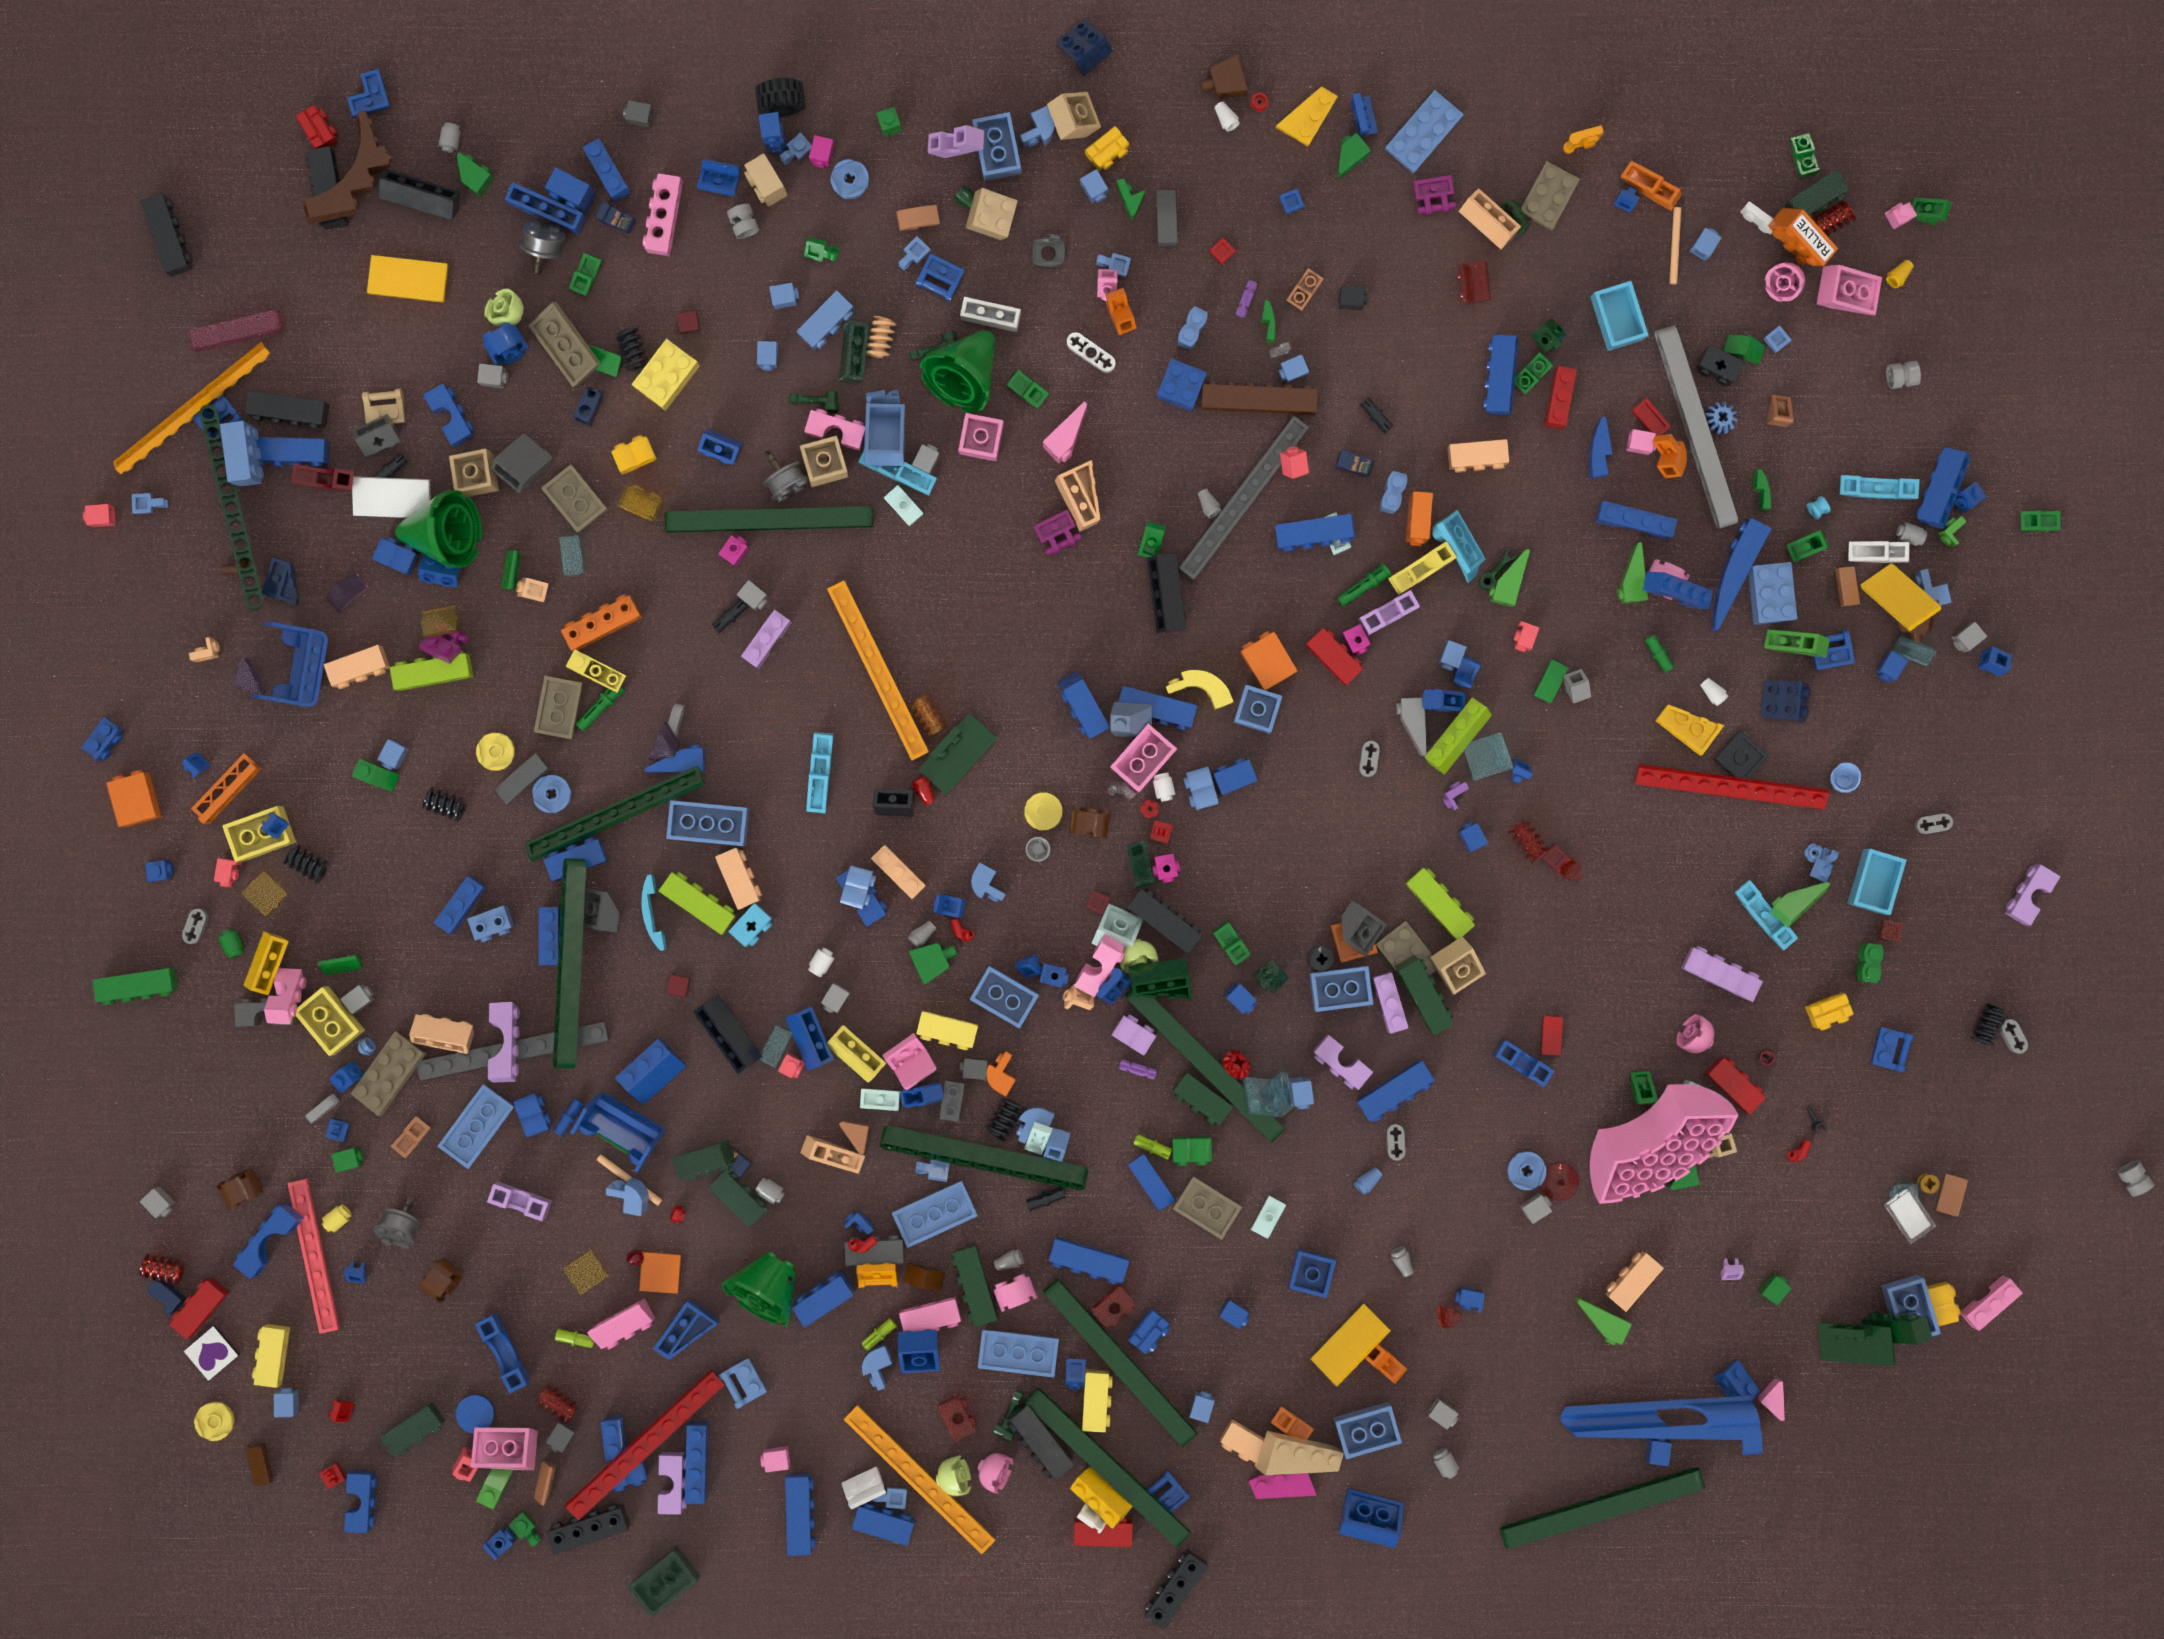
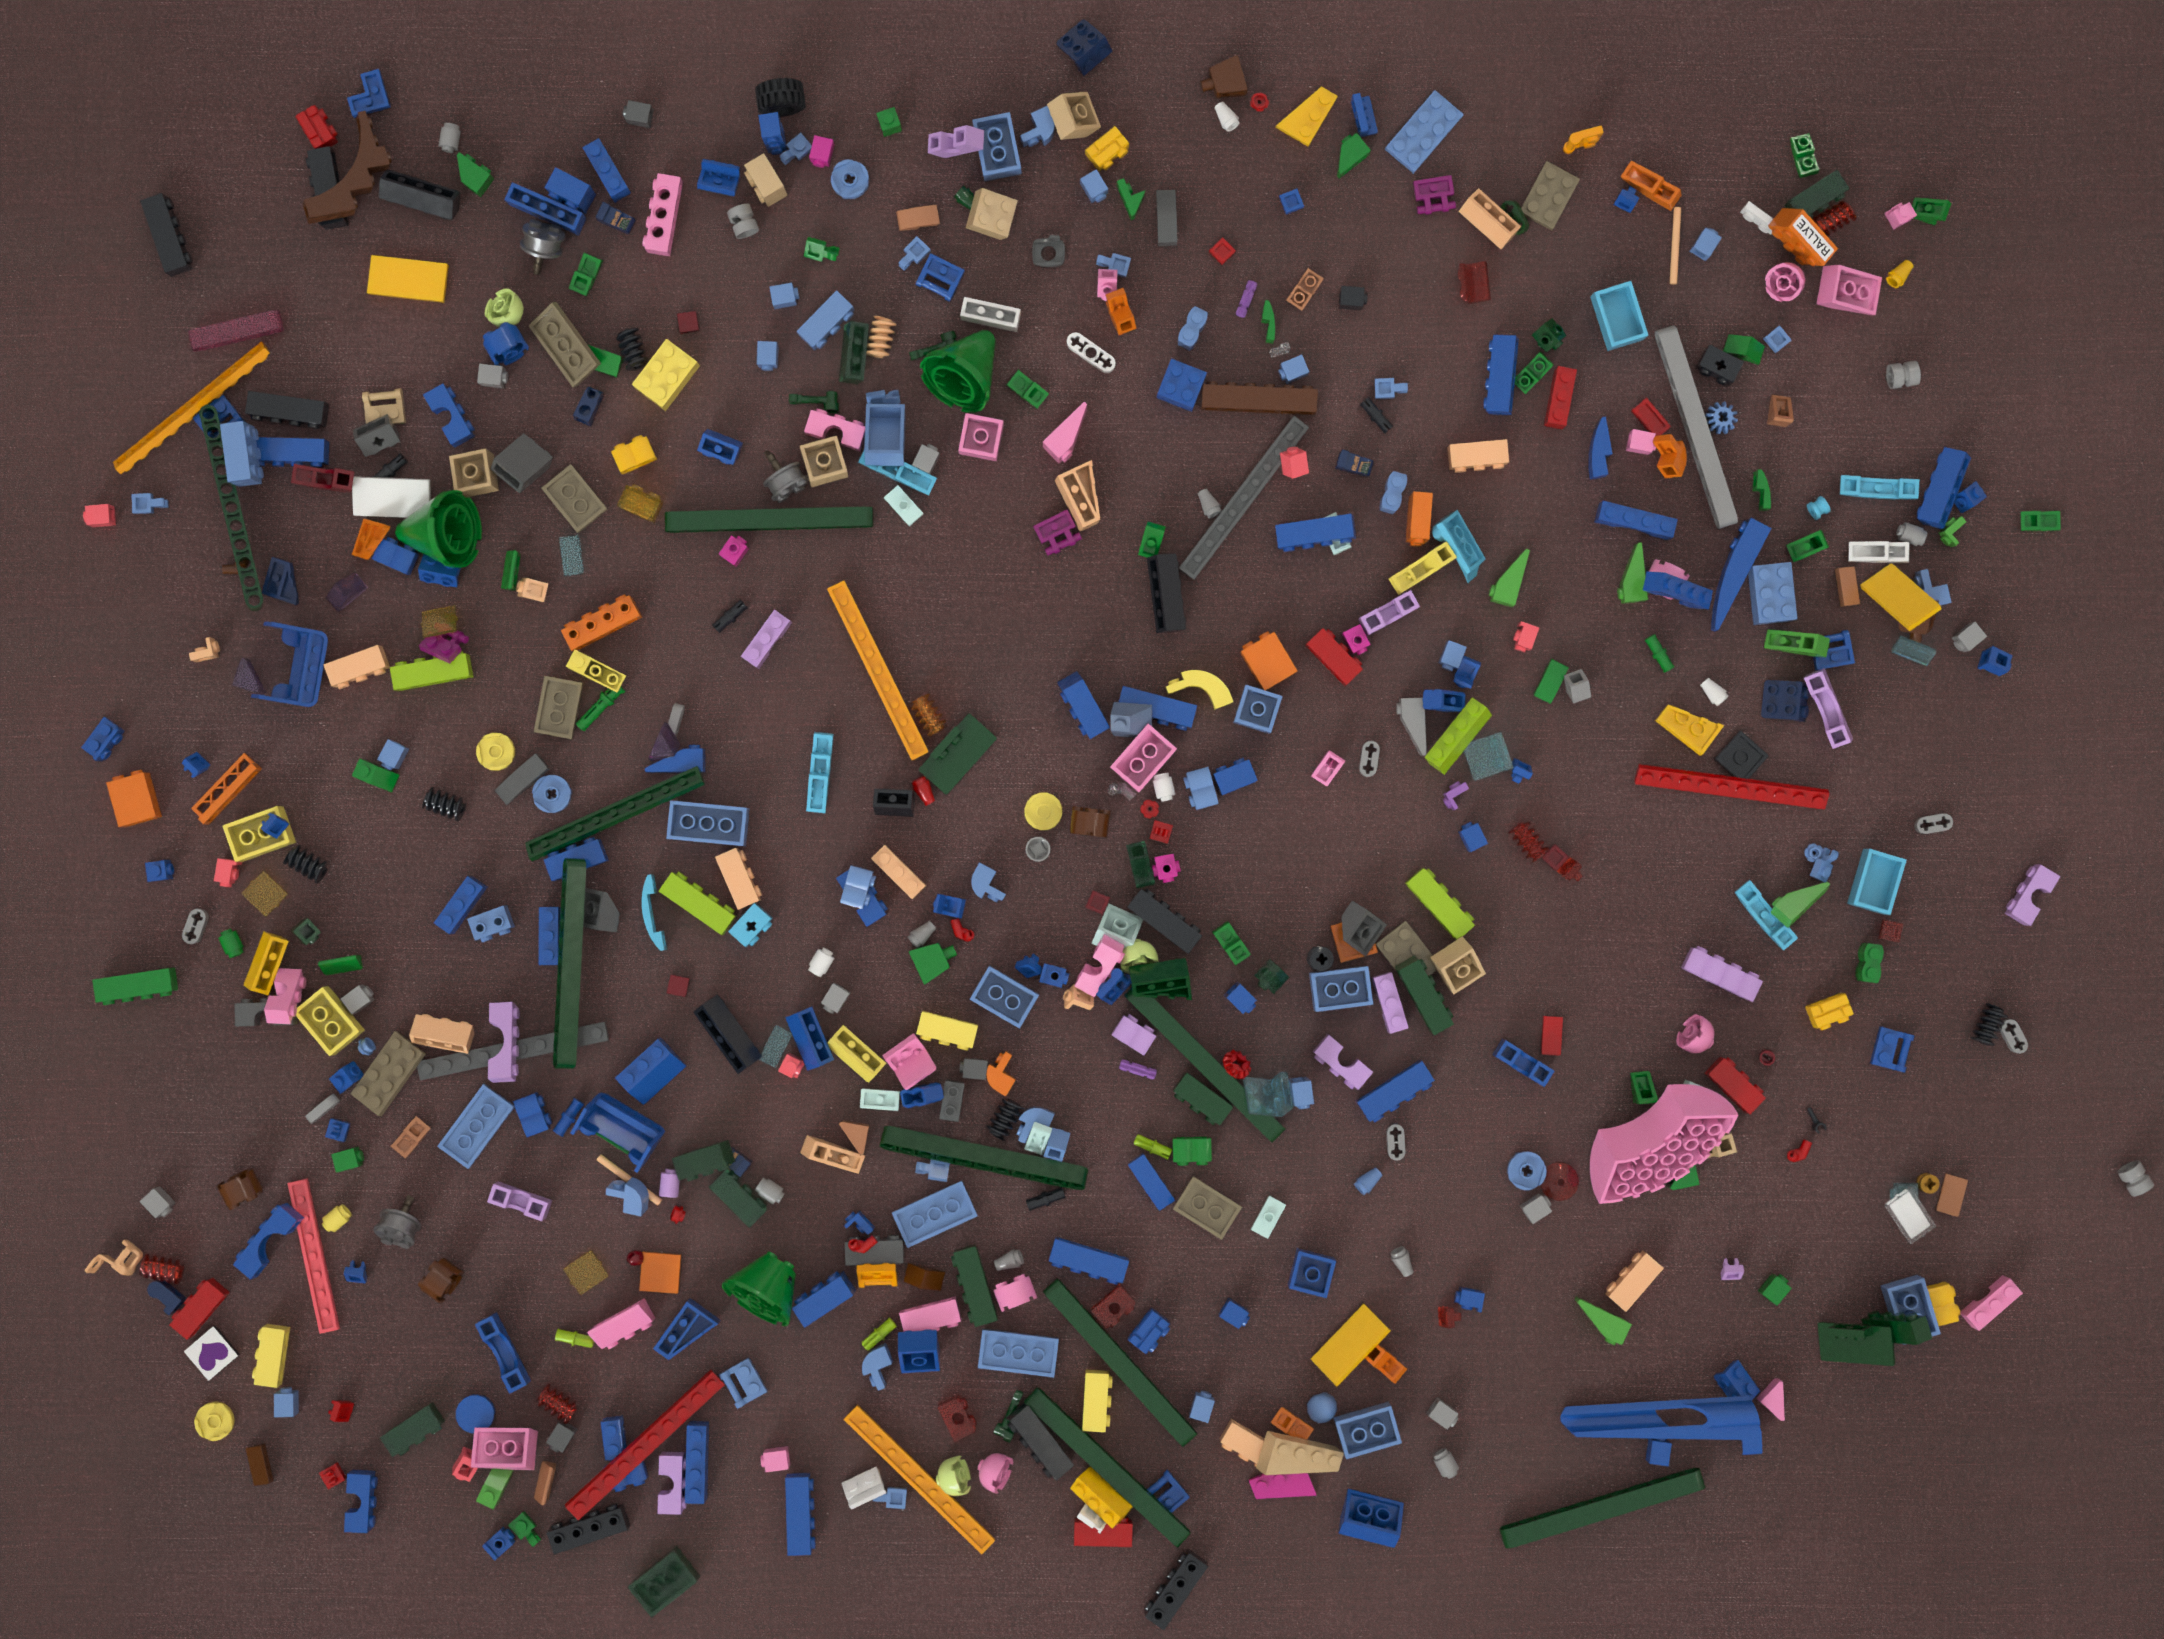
(126, 1268): none -> light nougat piece
(306, 931): none -> dark green brick
(369, 538): none -> orange wing
(669, 1184): none -> lavender brick
(753, 596): light grey brick -> none
(883, 1523): blue brick -> none
(1075, 1373): blue bracket -> none
(1322, 1407): none -> medium blue hair
(1328, 768): none -> bright pink slope
(1372, 580): green pin -> none
(1386, 388): none -> medium blue plate
(1490, 577): dark green brick -> none
(1829, 707): none -> lavender arch
(1845, 777): light blue hair -> none
(1891, 666): blue brick -> none

